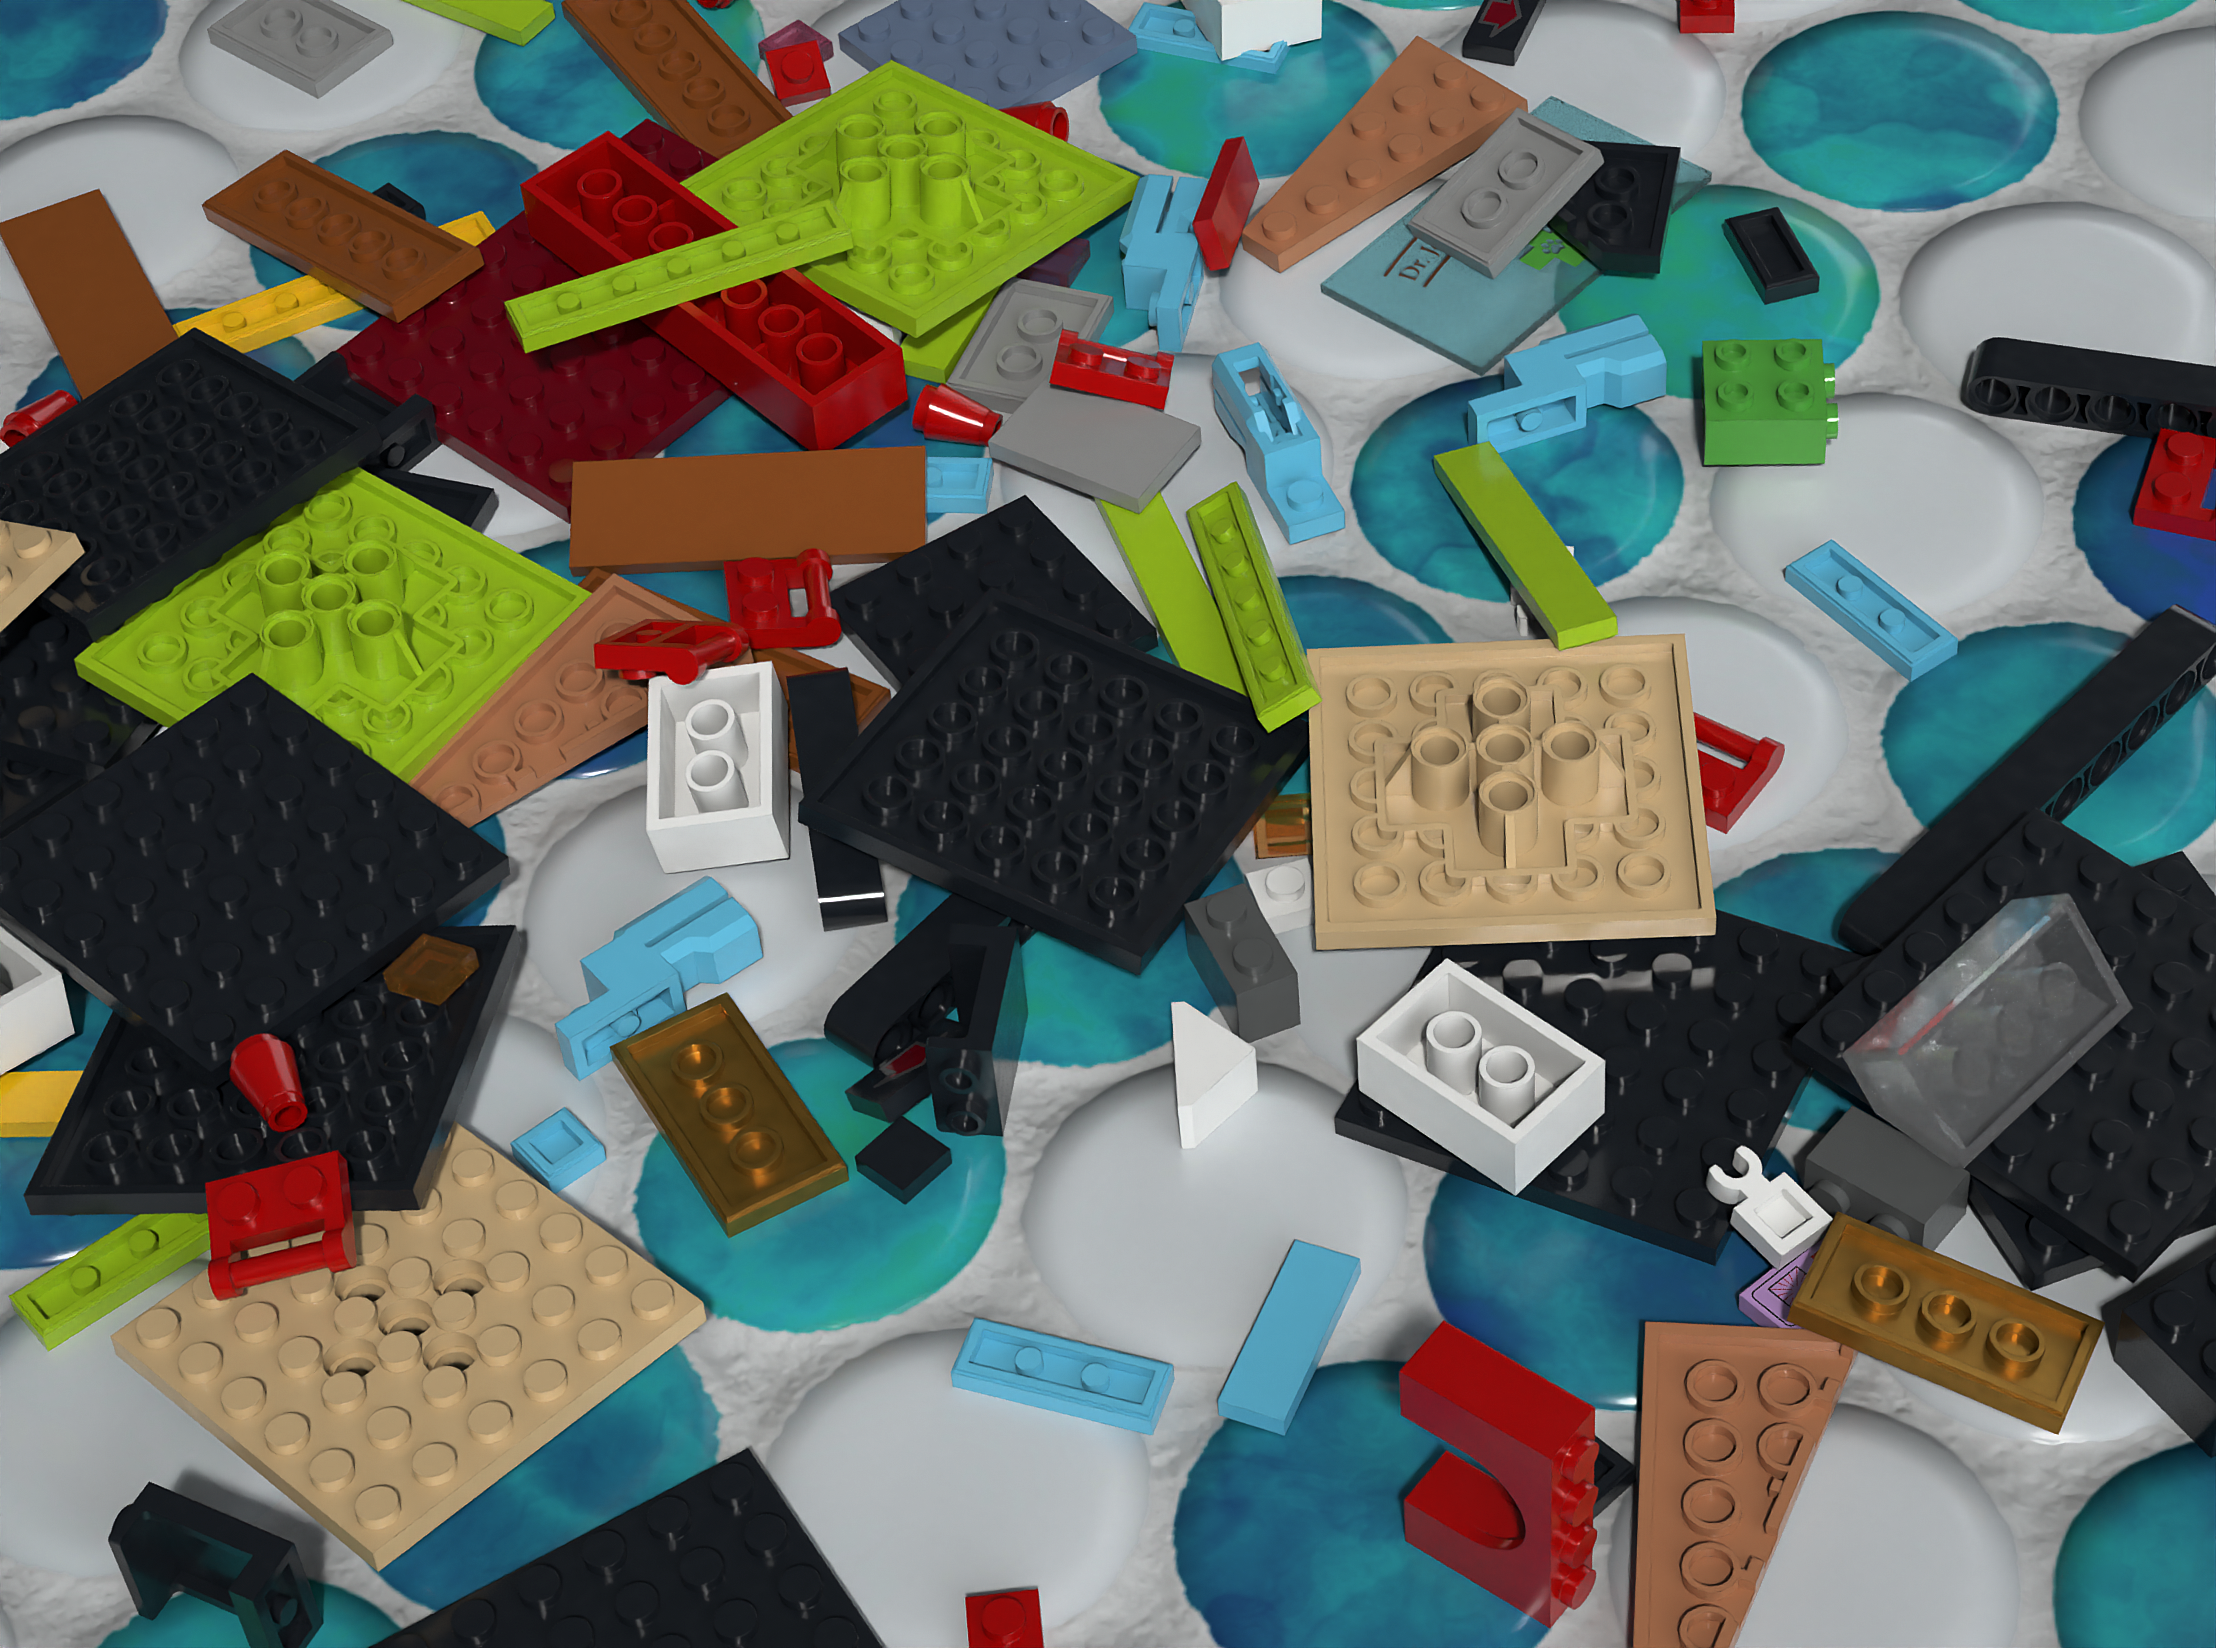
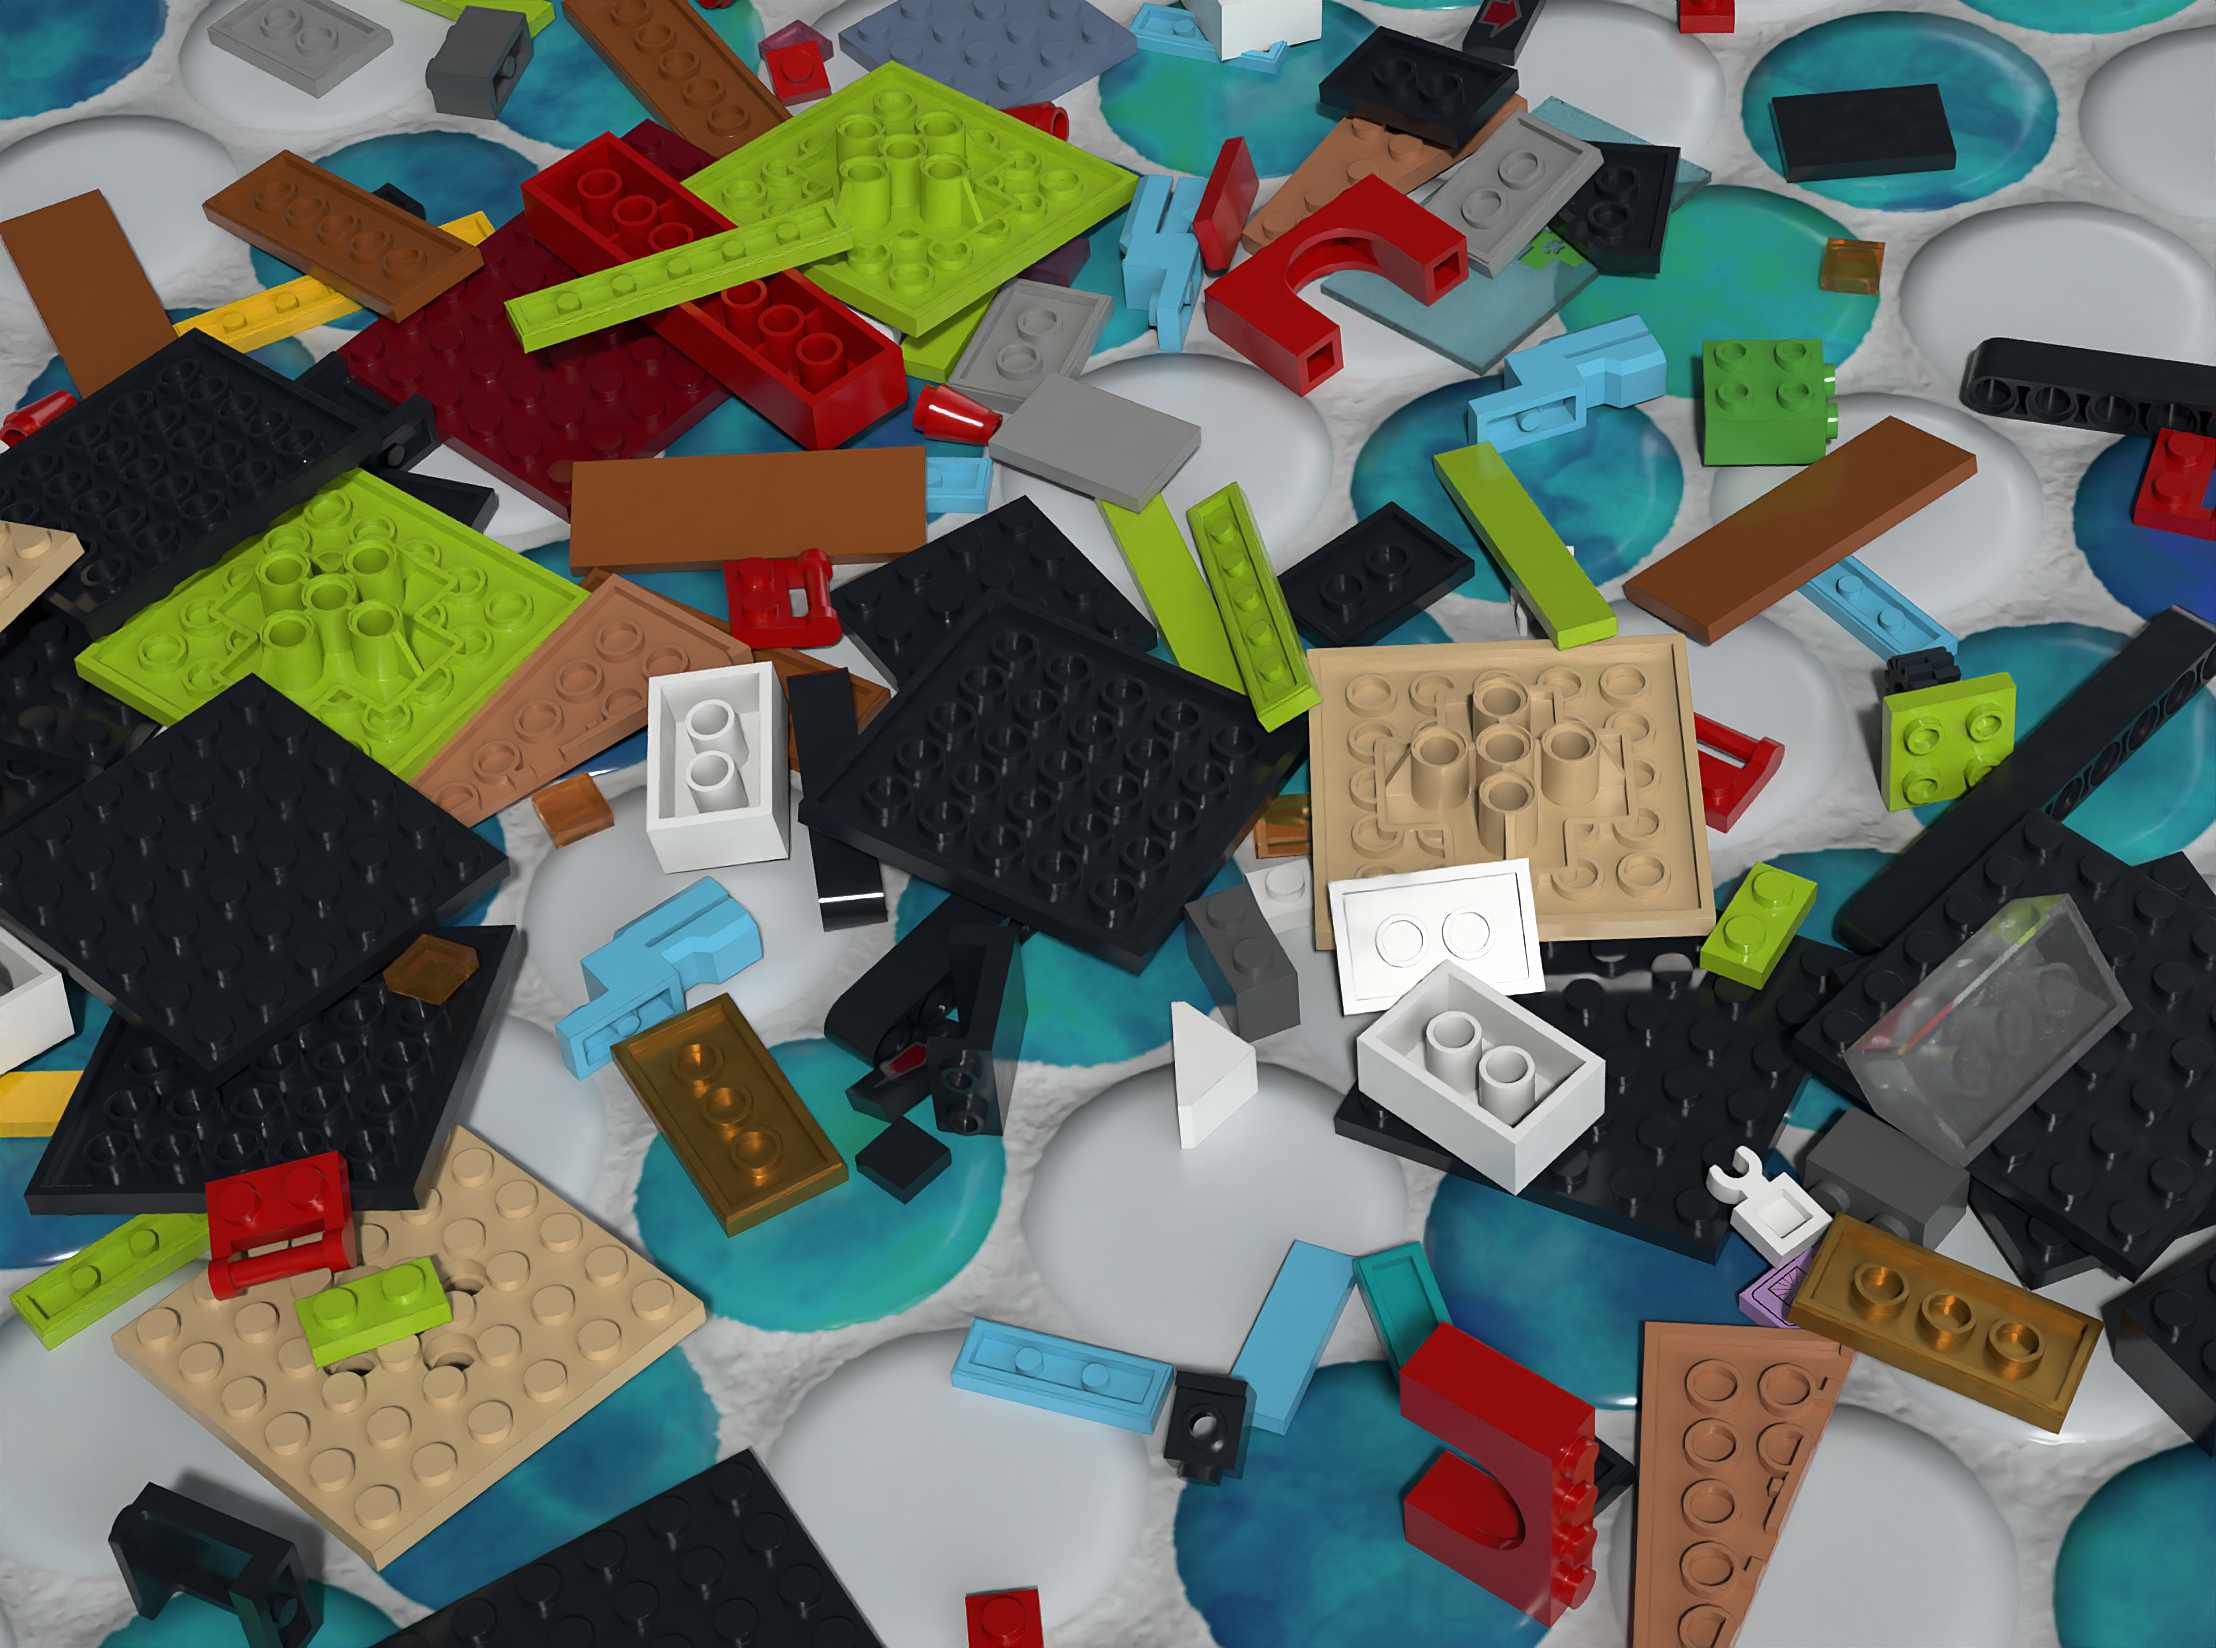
(269, 1079): red cone -> none
(372, 1311): none -> lime plate
(480, 62): none -> dark grey brick
(558, 1151): medium azure tile -> none
(572, 810): none -> clear orange tile
(672, 647): red plate -> none
(1112, 371): red plate -> none
(1223, 1454): none -> black brick
(1278, 444): medium azure plate -> none
(1362, 230): none -> red arch
(1372, 580): none -> black tile
(1401, 1300): none -> teal tile
(1408, 923): none -> plate
(1419, 86): none -> black plate
(1758, 925): none -> lime plate
(1771, 255): black tile -> none
(1800, 528): none -> dark orange tile
(1853, 266): none -> clear orange tile
(1863, 133): none -> black tile
(1941, 730): none -> lime plate

